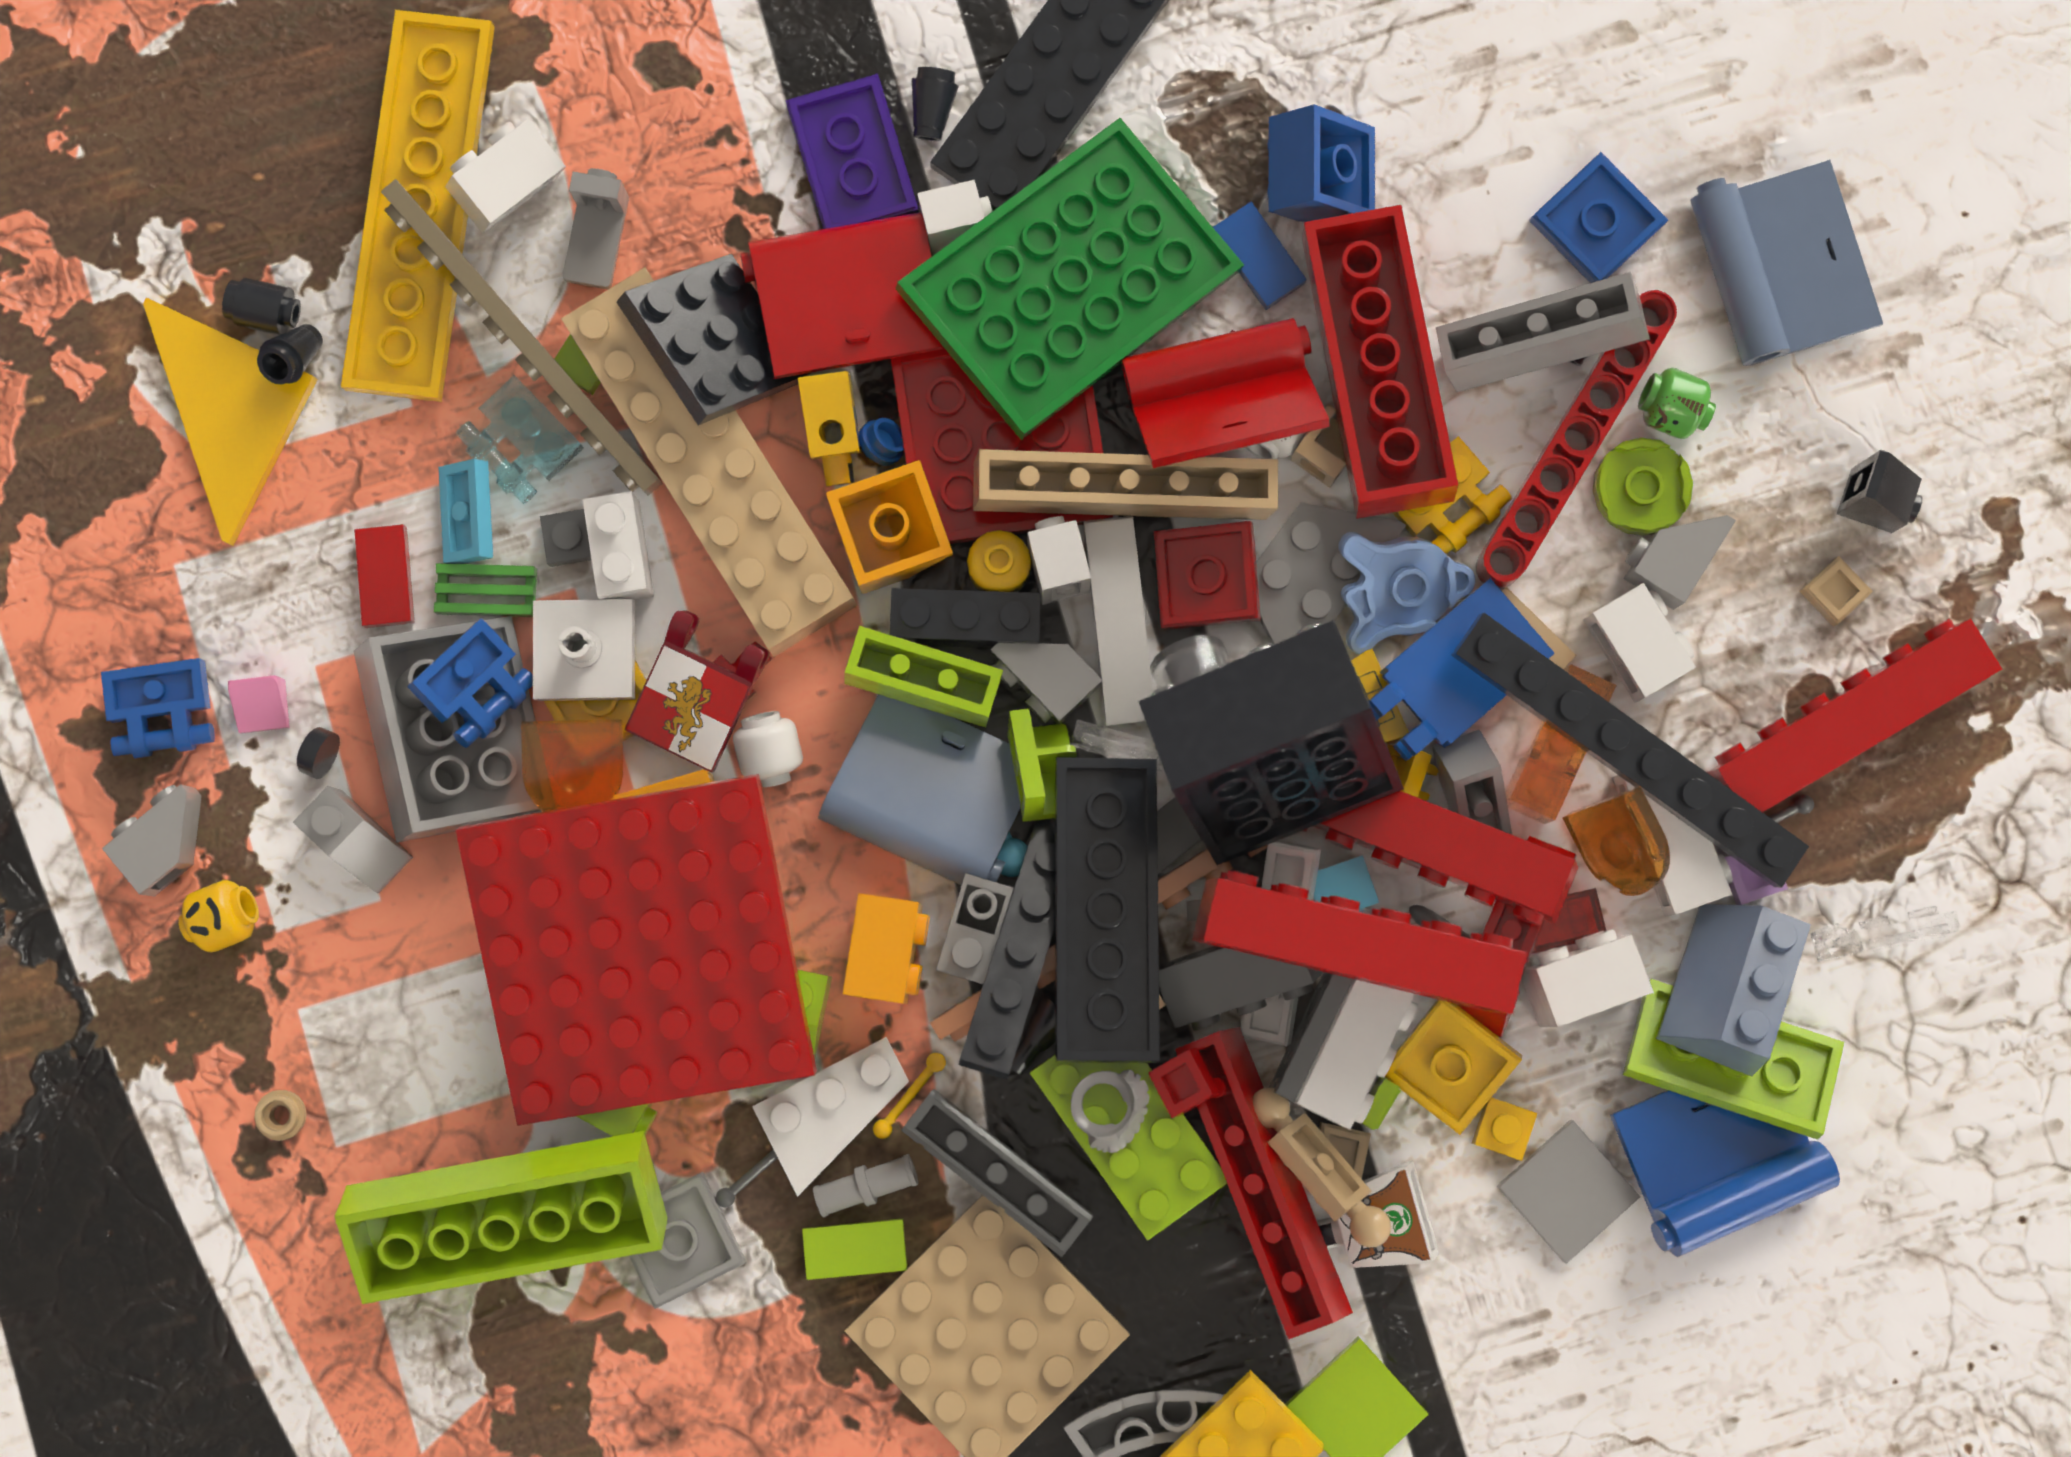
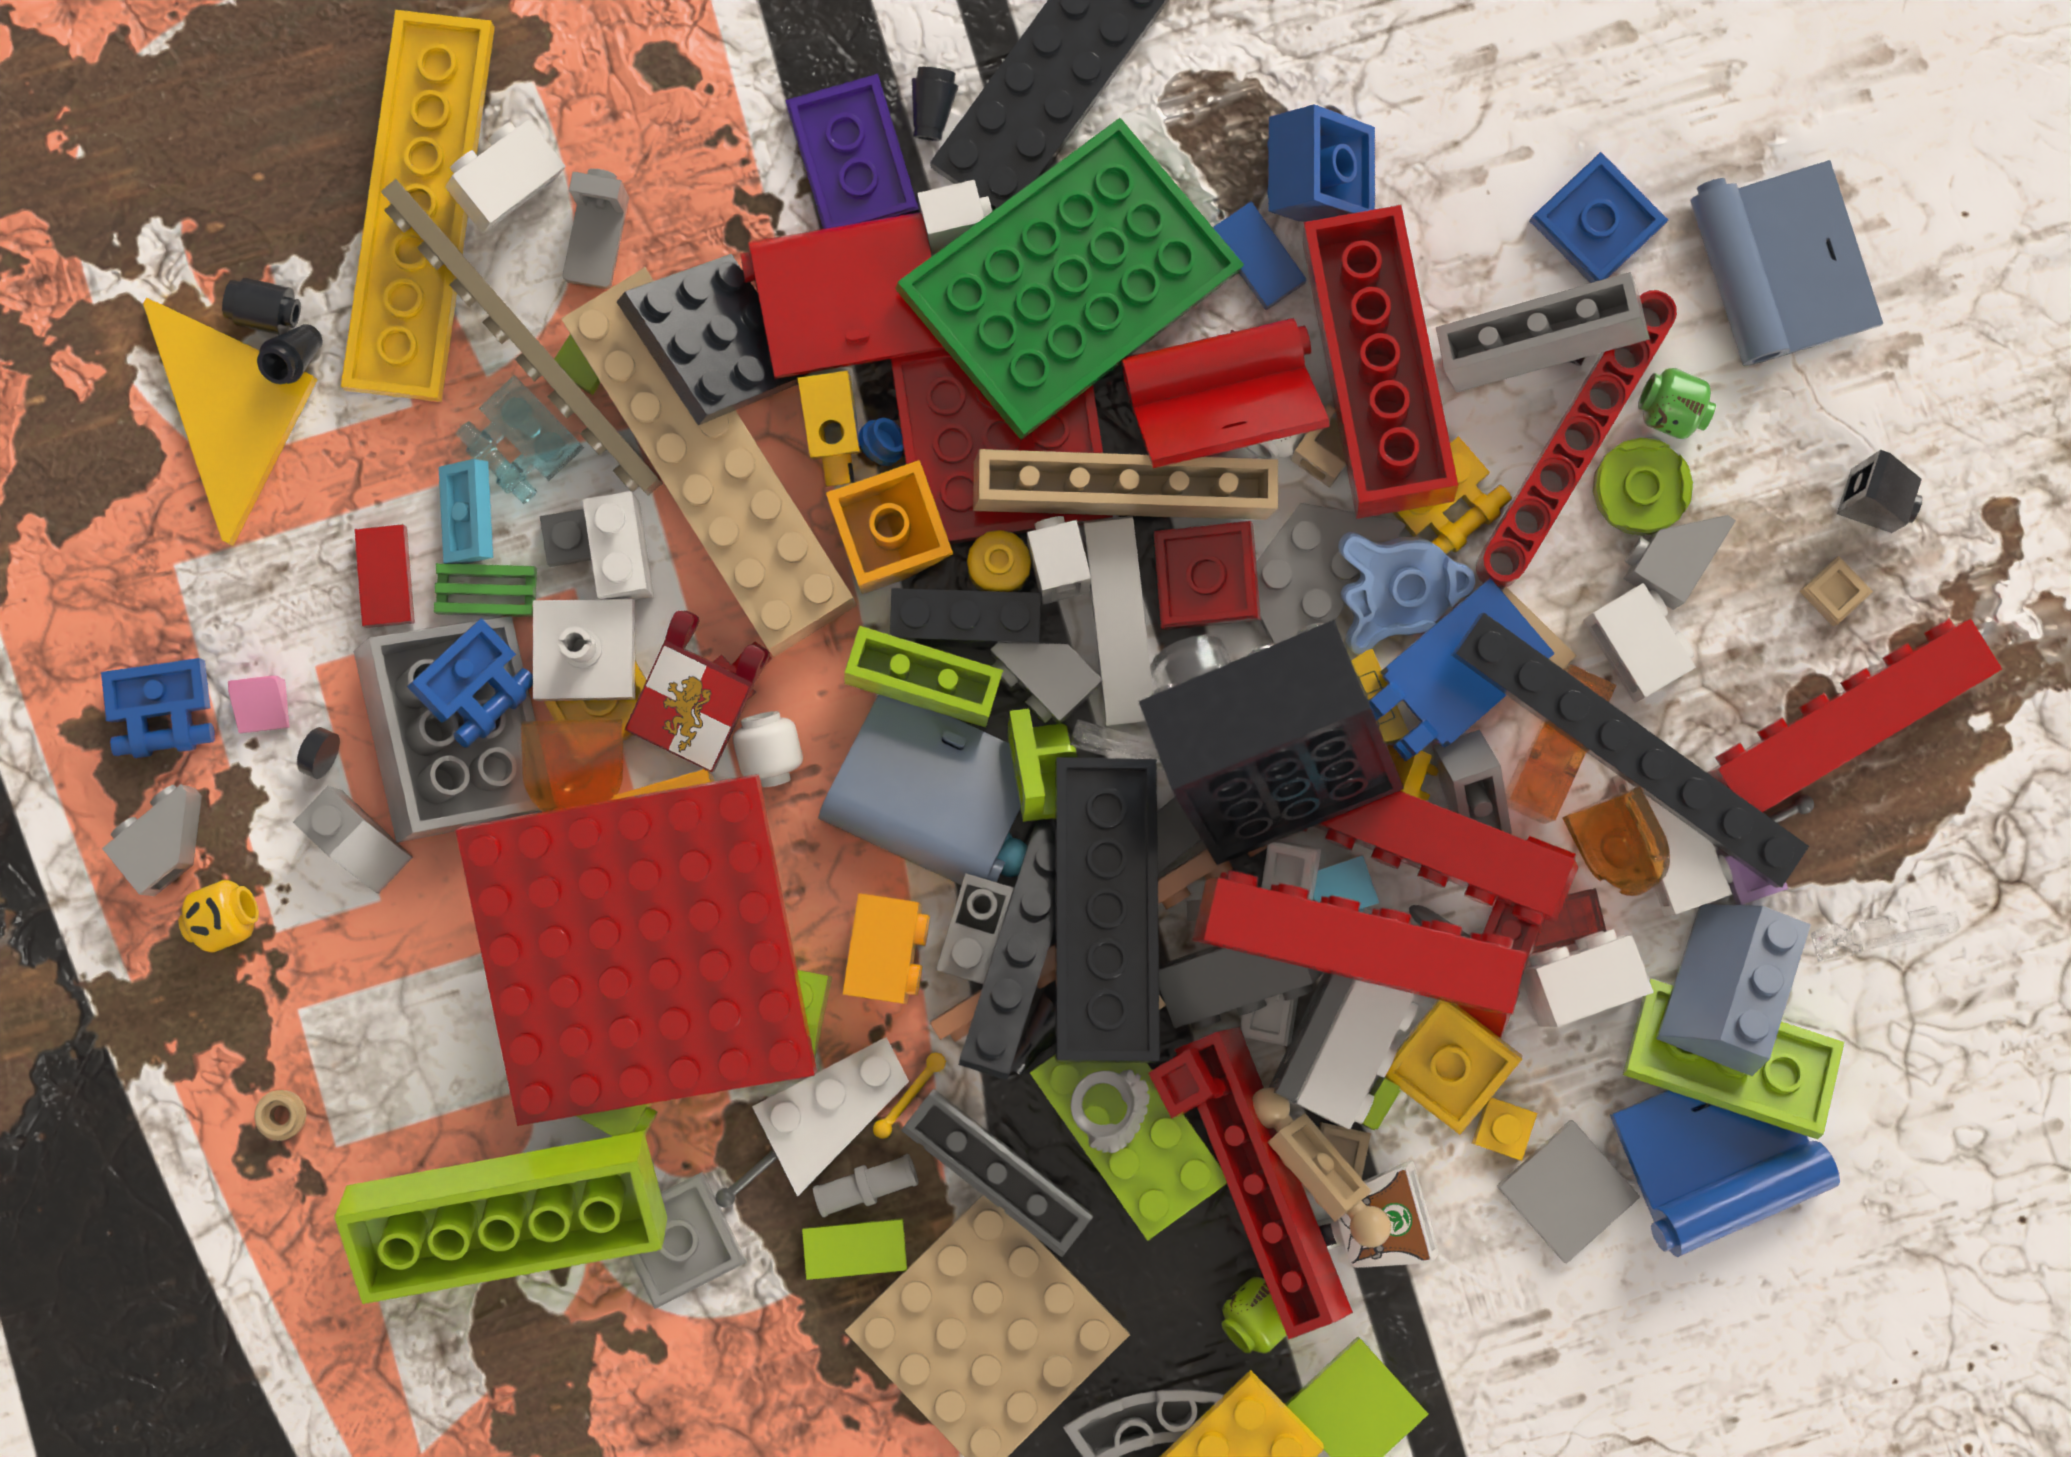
(1253, 1318): none -> lime head

